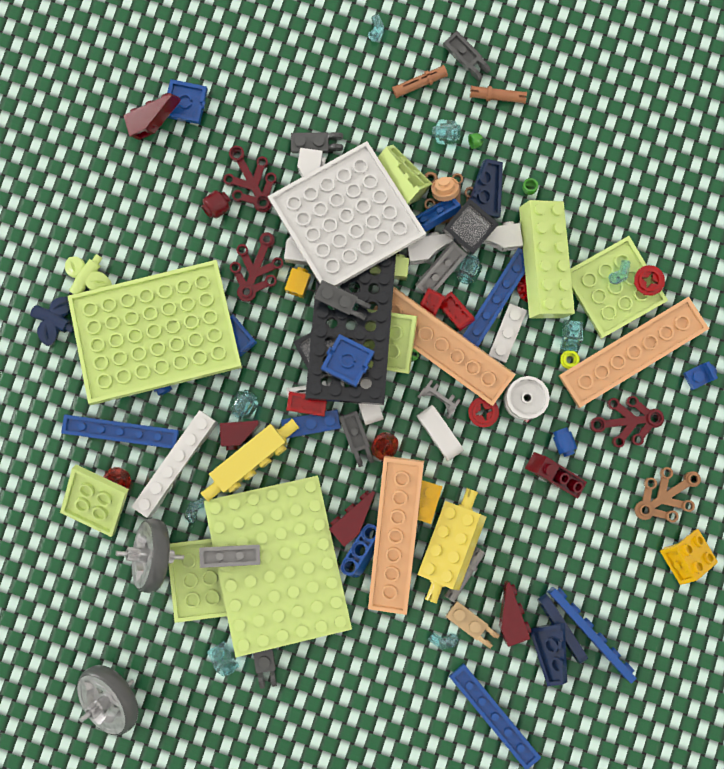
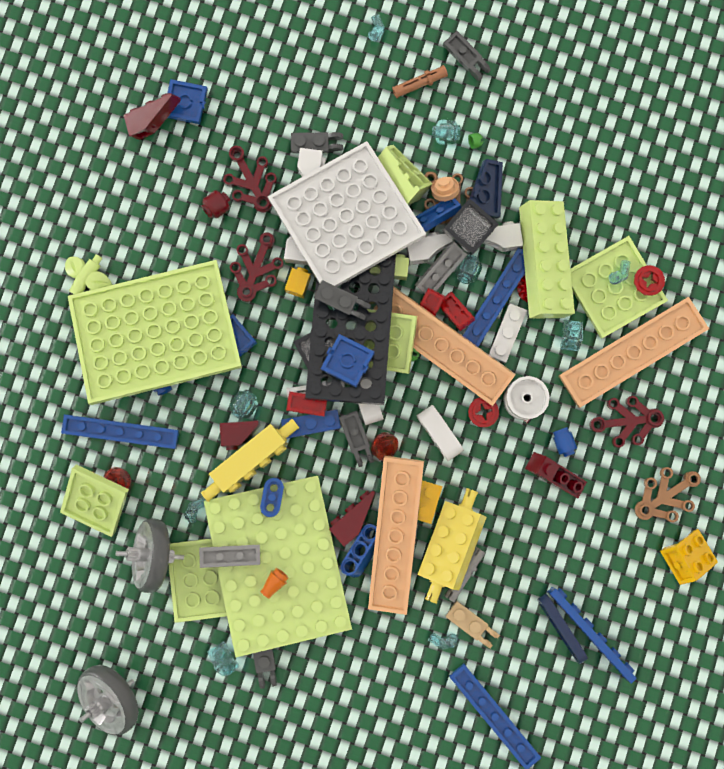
(52, 320): dark blue plant -> none
(171, 467): white arch -> none
(272, 497): none -> blue plate
(275, 581): none -> orange cone
(450, 406): light grey piece -> none
(497, 94): nougat pin -> none
(511, 620): dark red slope -> none
(528, 185): bright green hinge -> none
(551, 652): dark blue wing -> none
(573, 355): neon yellow plate -> none
(700, 375): blue bracket -> none

